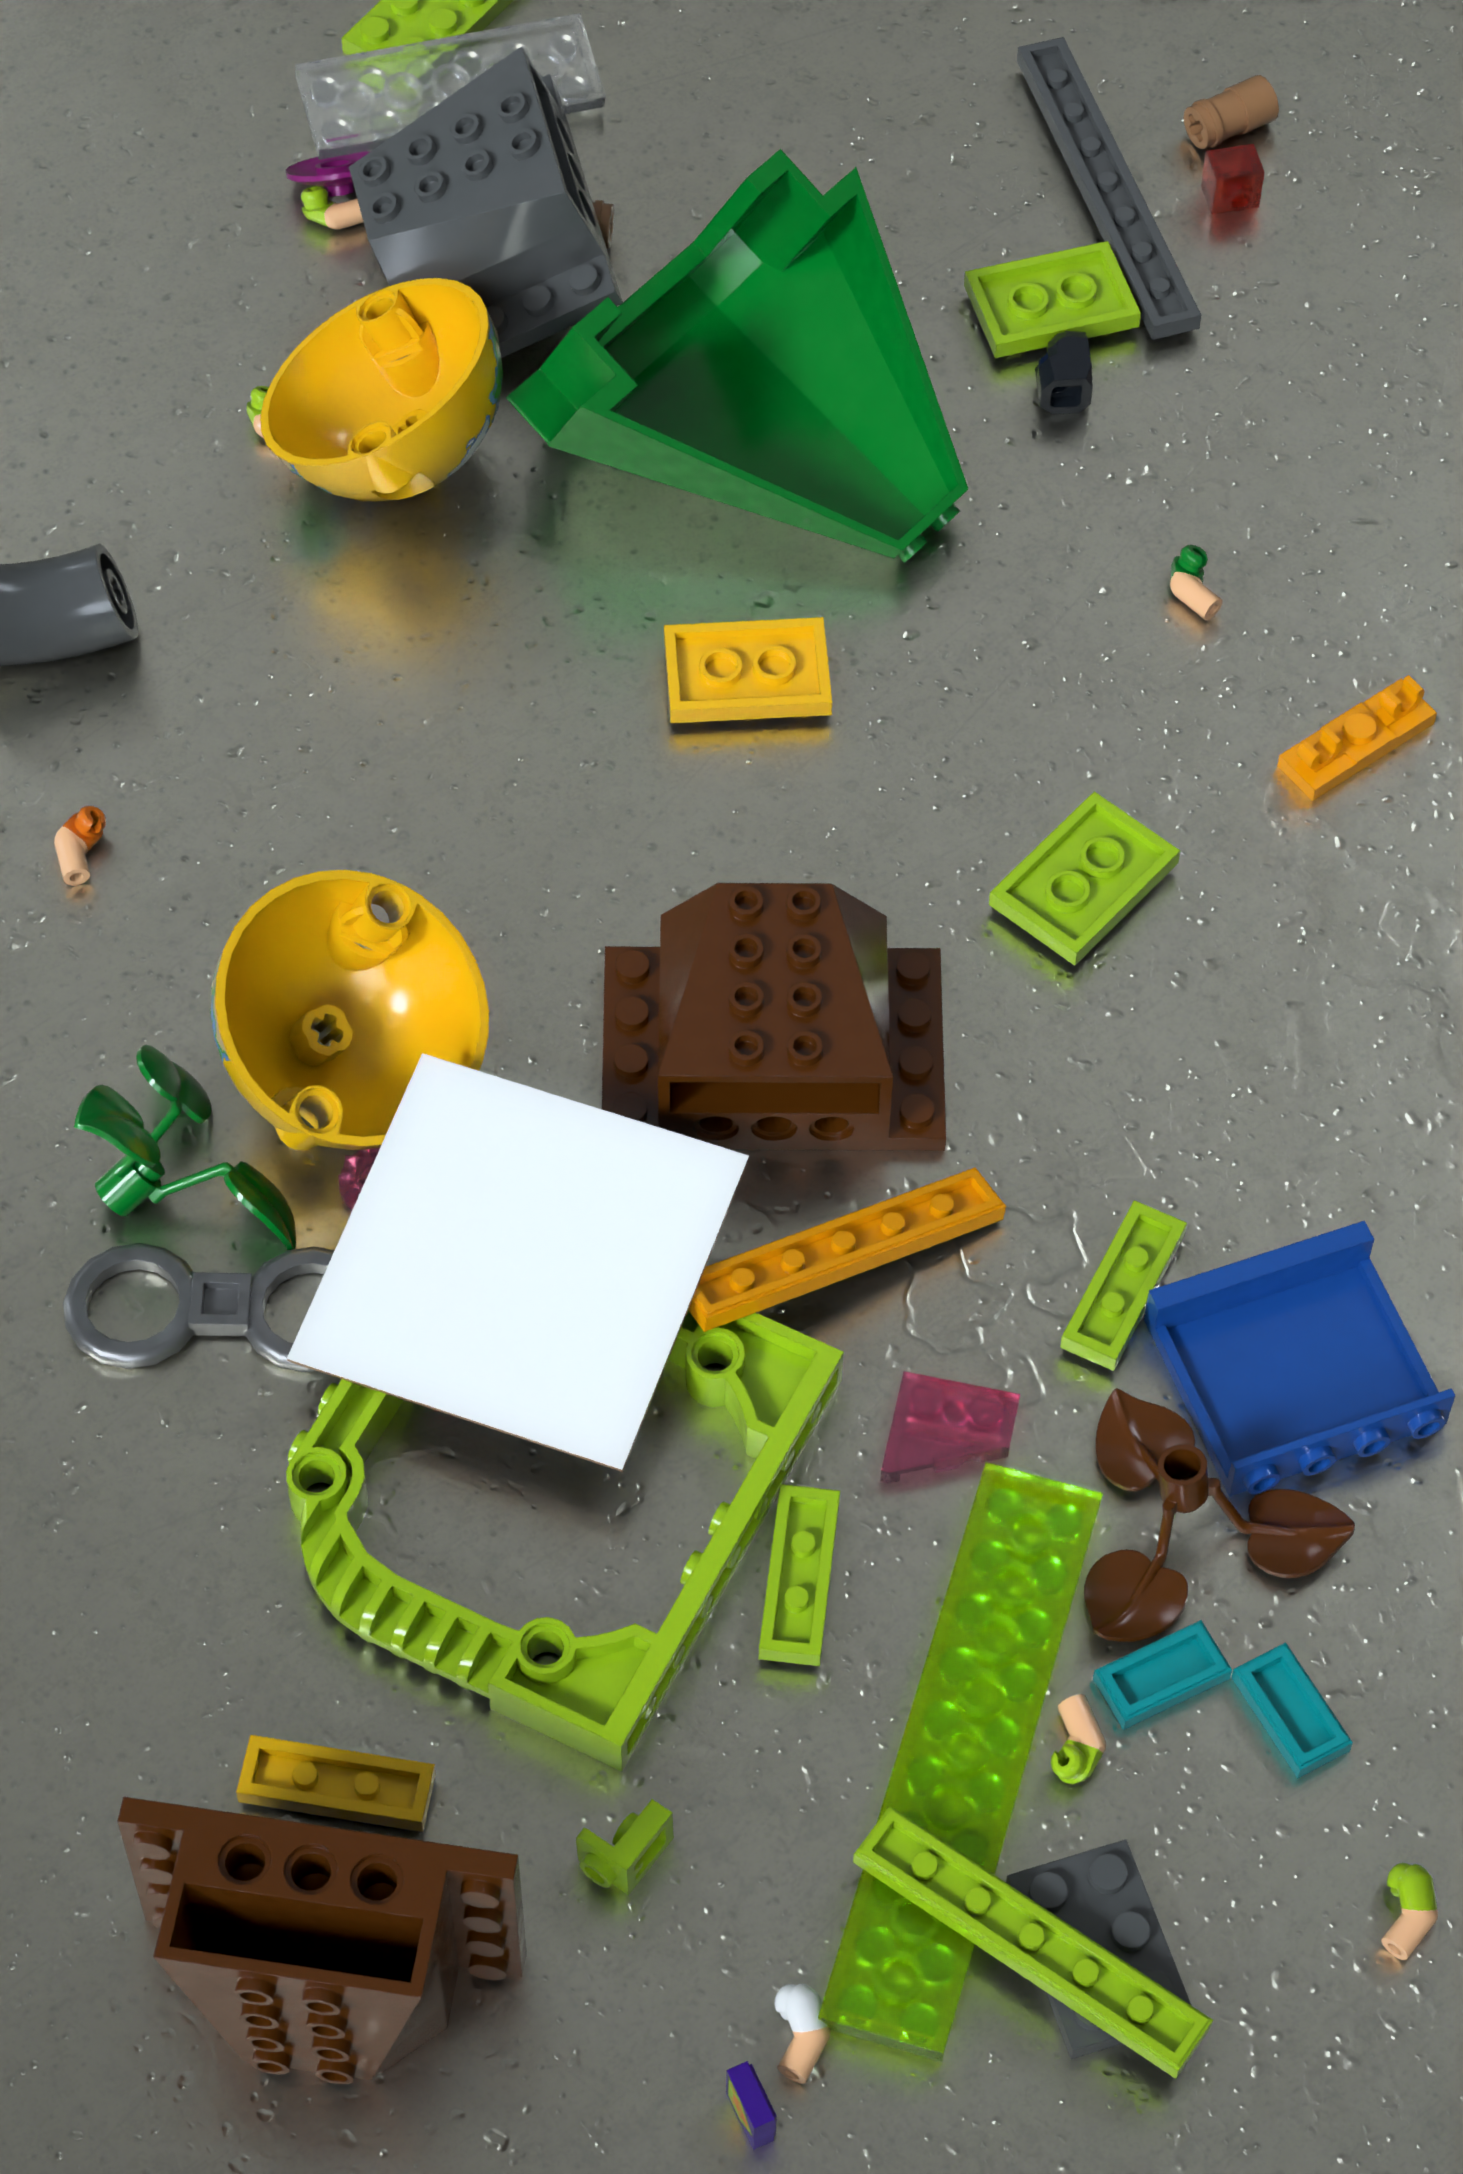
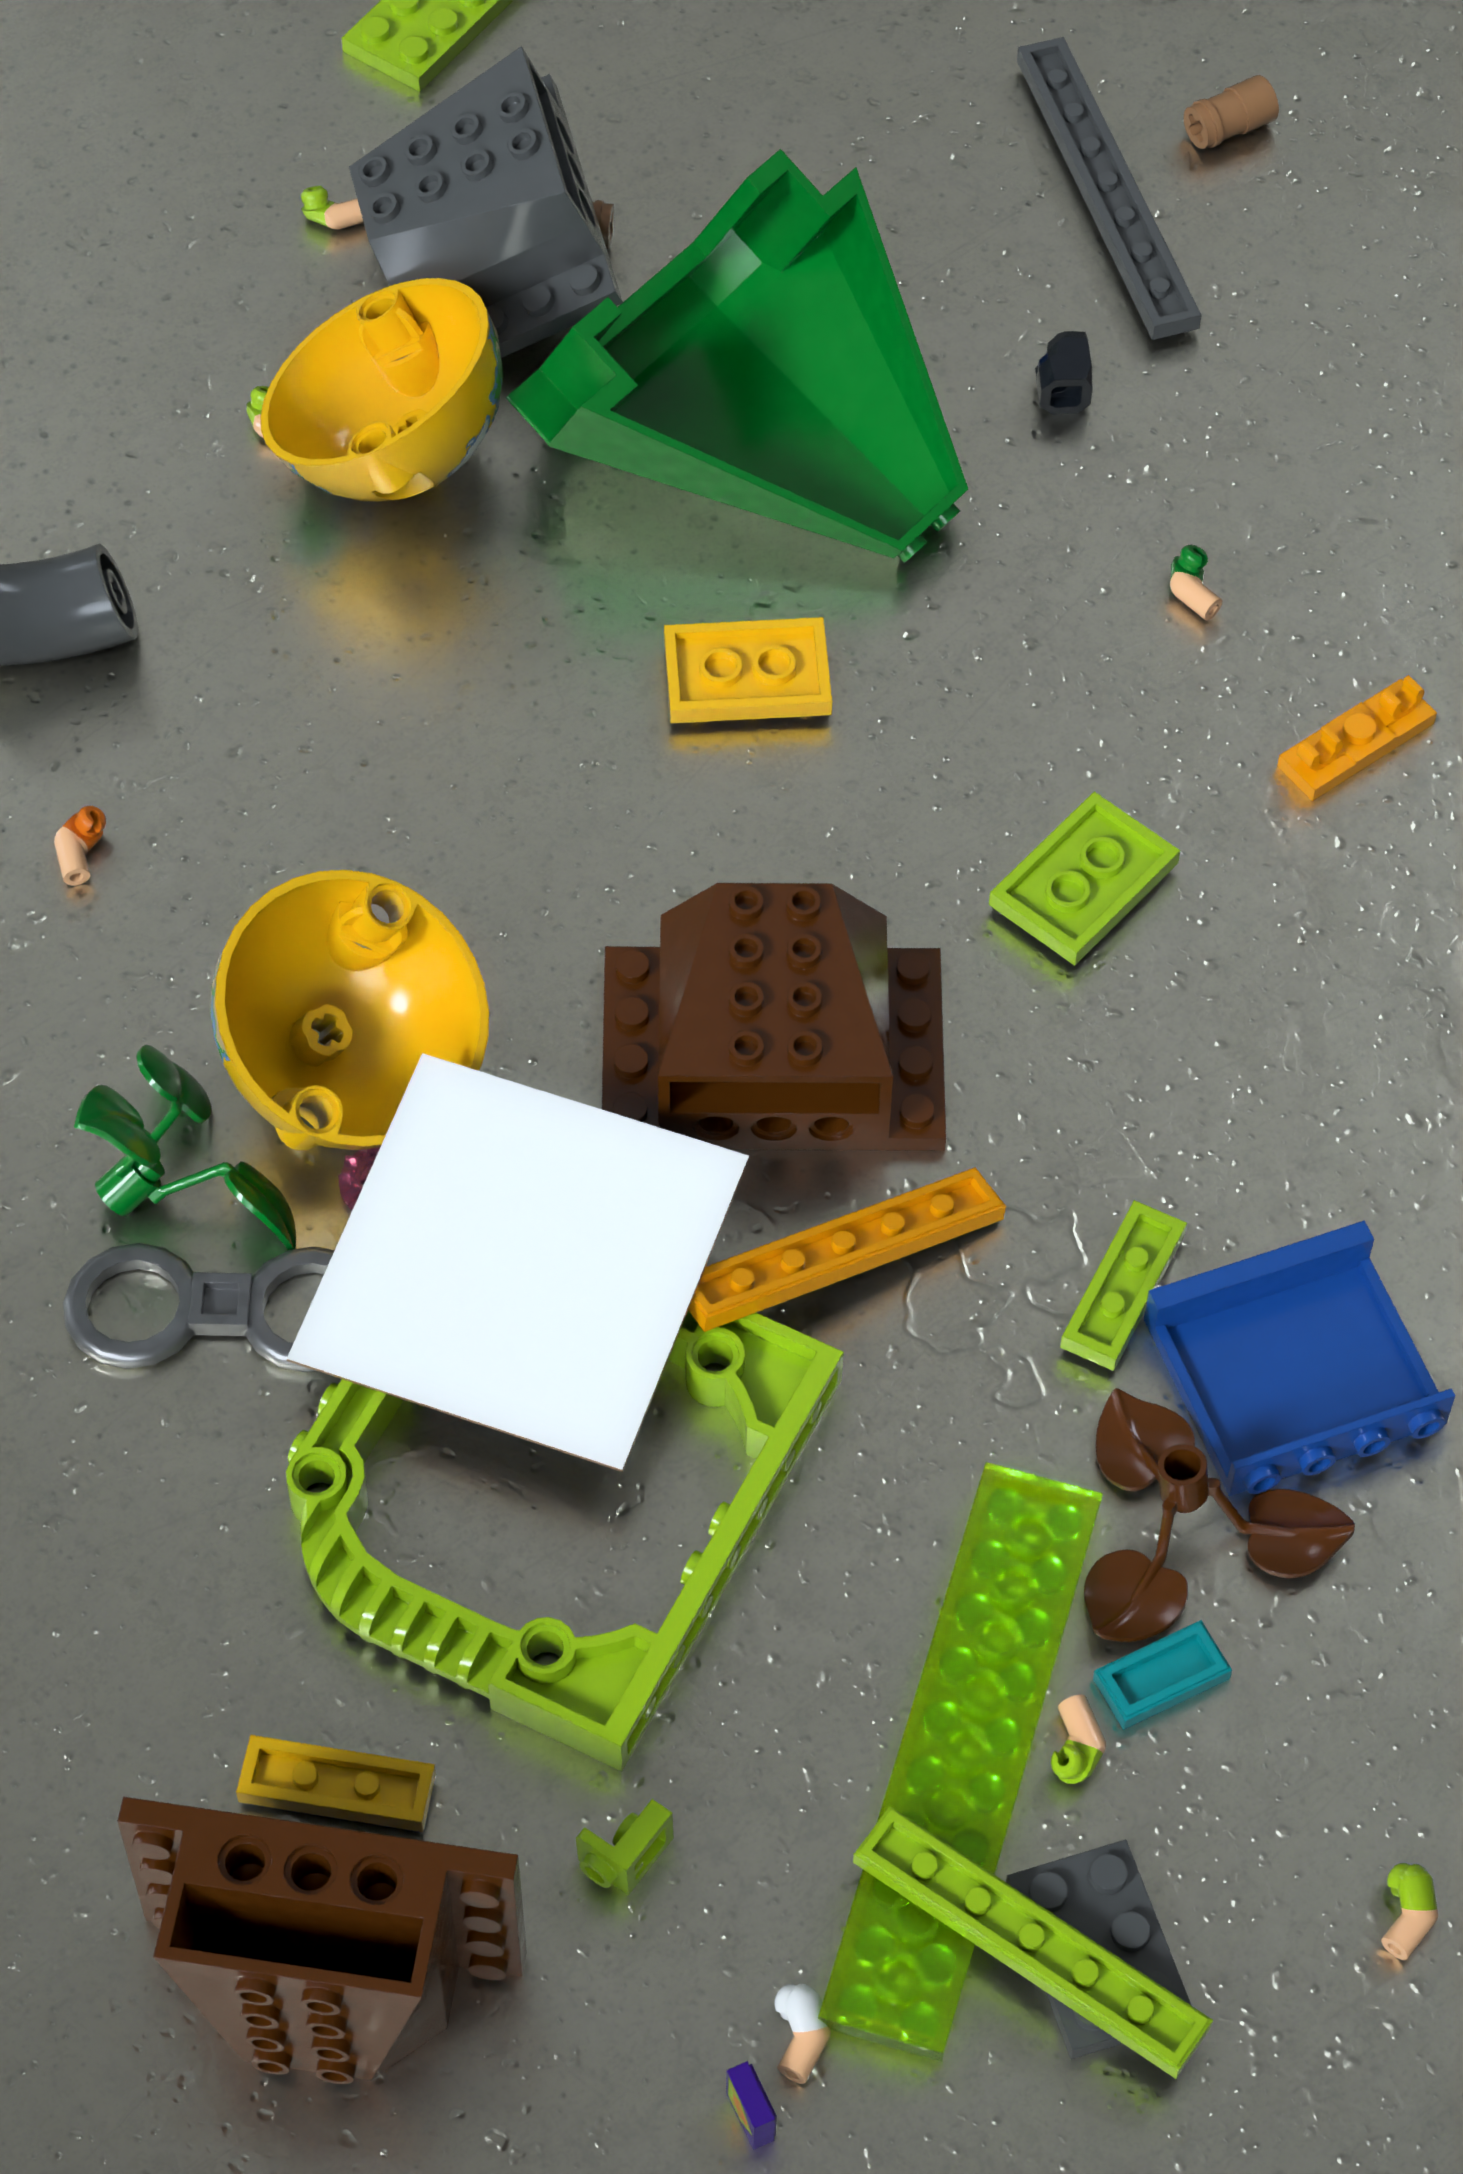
(327, 173): magenta dish -> none
(374, 94): clear plate -> none
(799, 1575): lime plate -> none
(946, 1425): clear pink wing -> none
(1039, 296): lime plate -> none
(1232, 179): clear red plate -> none
(1291, 1710): teal tile -> none

